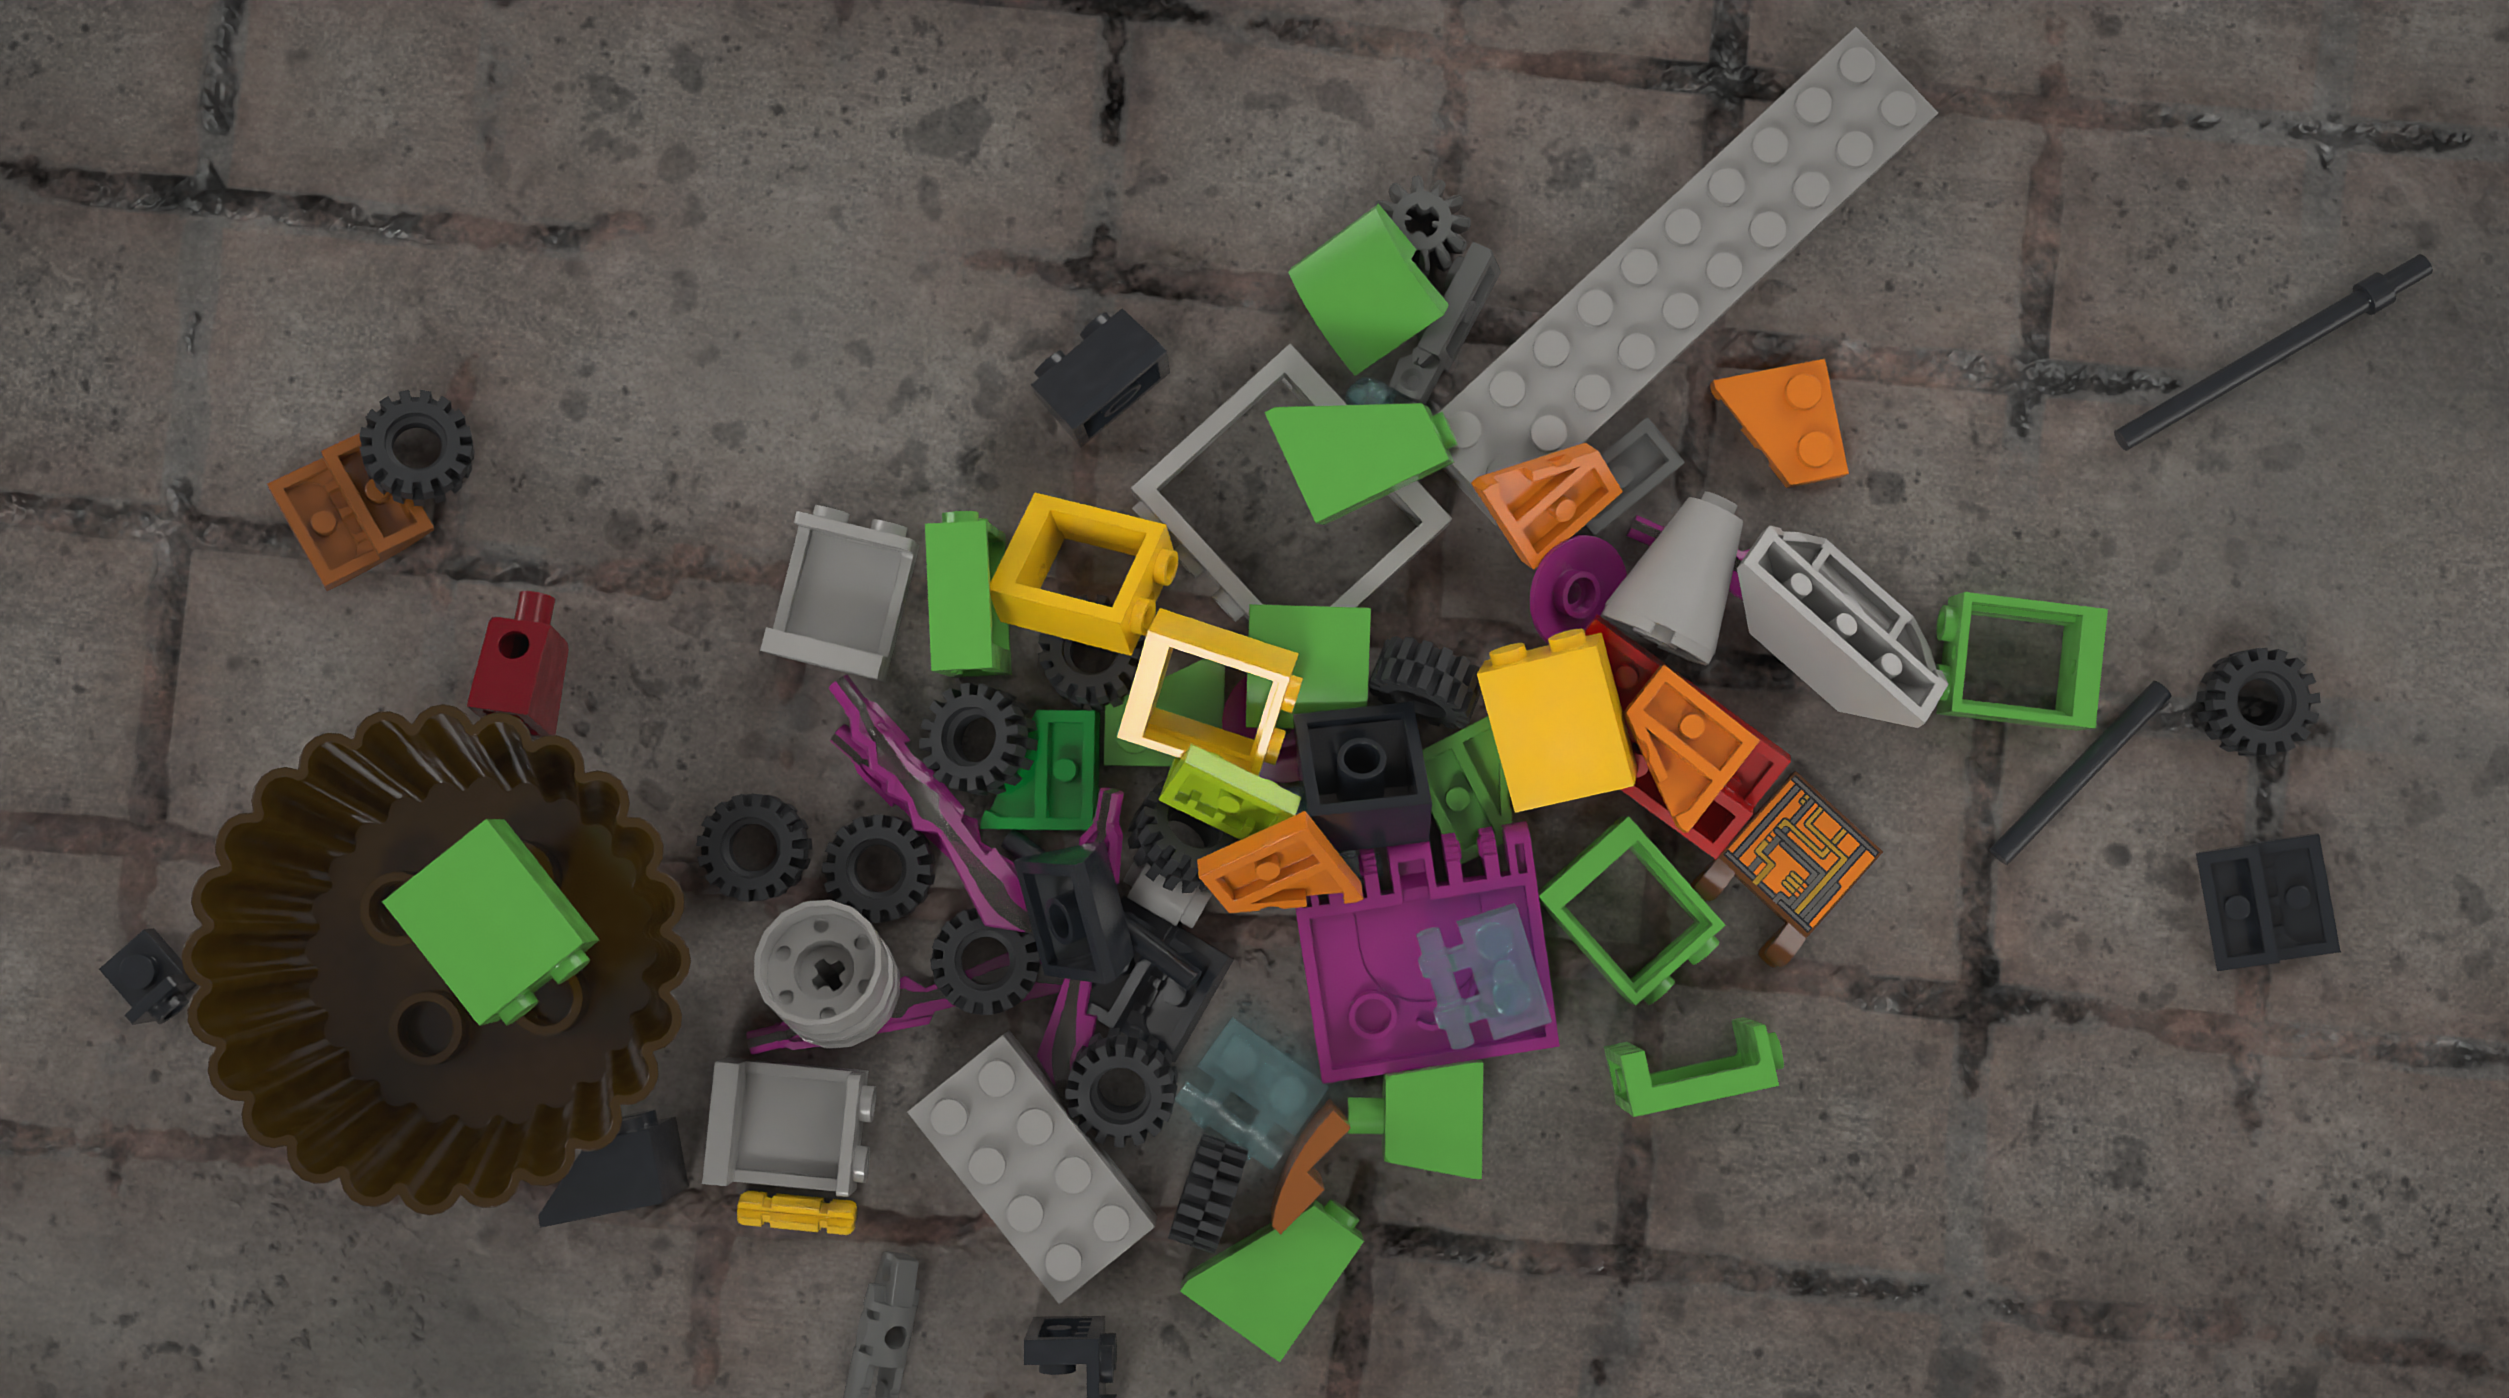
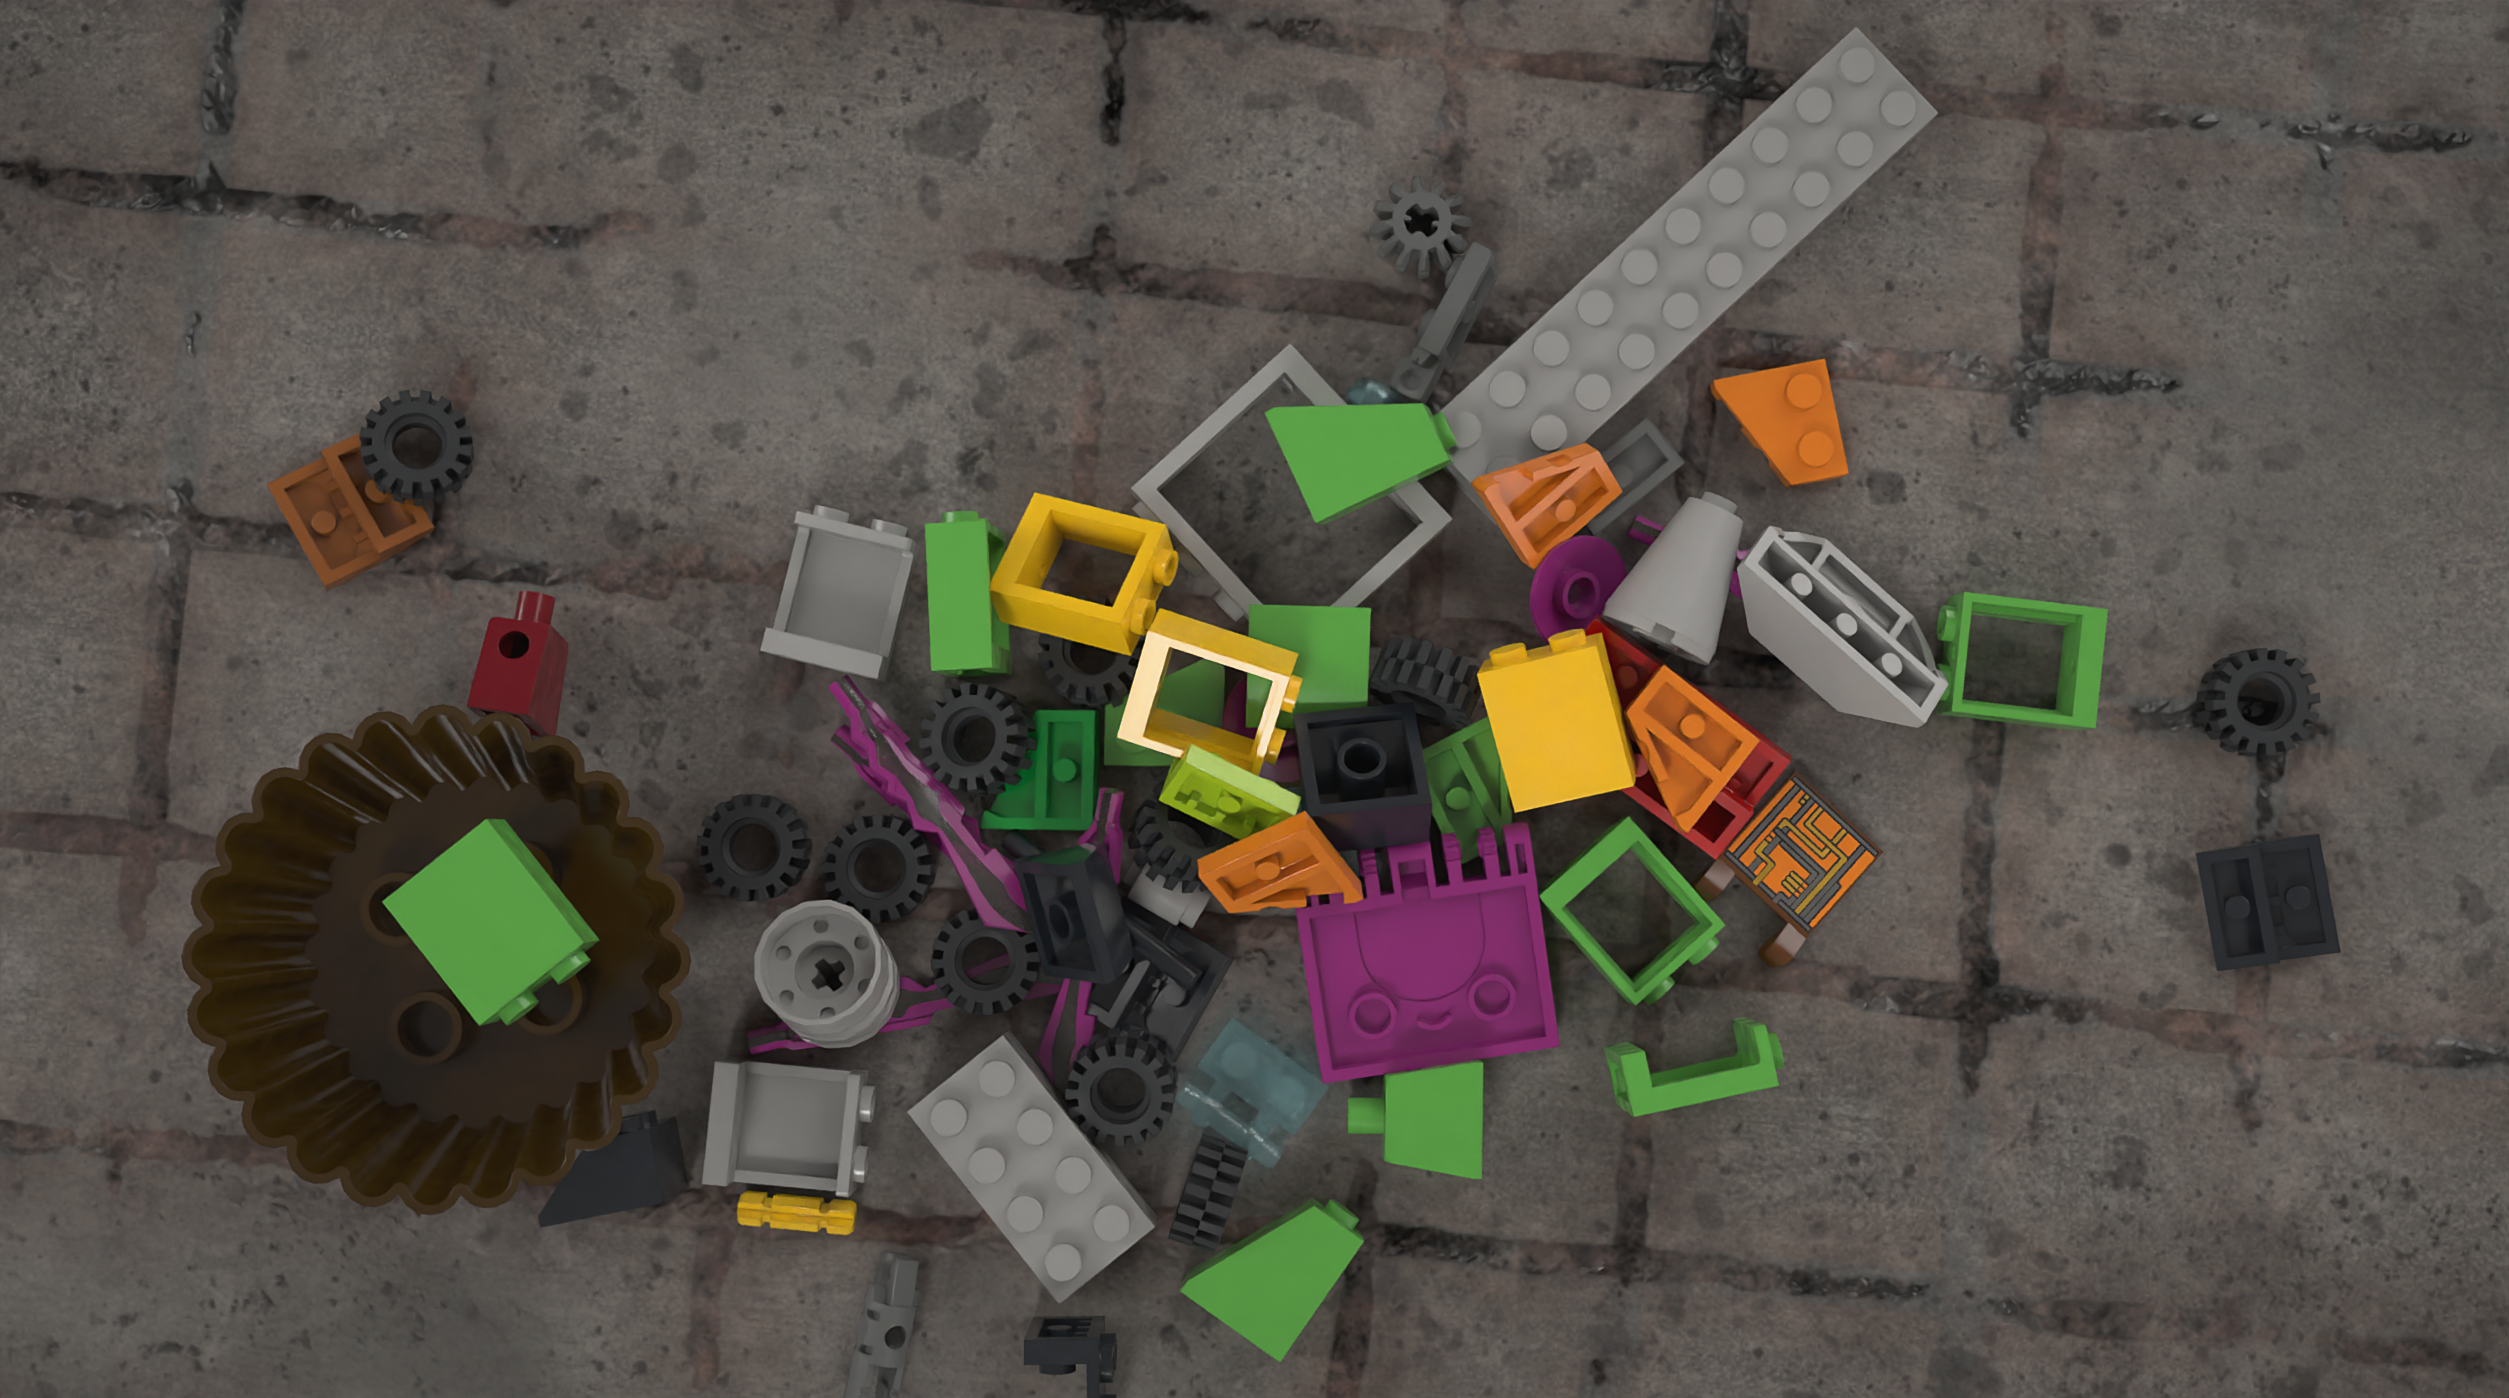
(149, 978): black bracket -> none
(1100, 375): black slope -> none
(1299, 1180): dark orange slope -> none
(1367, 290): bright green slope -> none
(1502, 971): clear light blue plate -> none
(2080, 772): black bar -> none
(2367, 297): black bar -> none

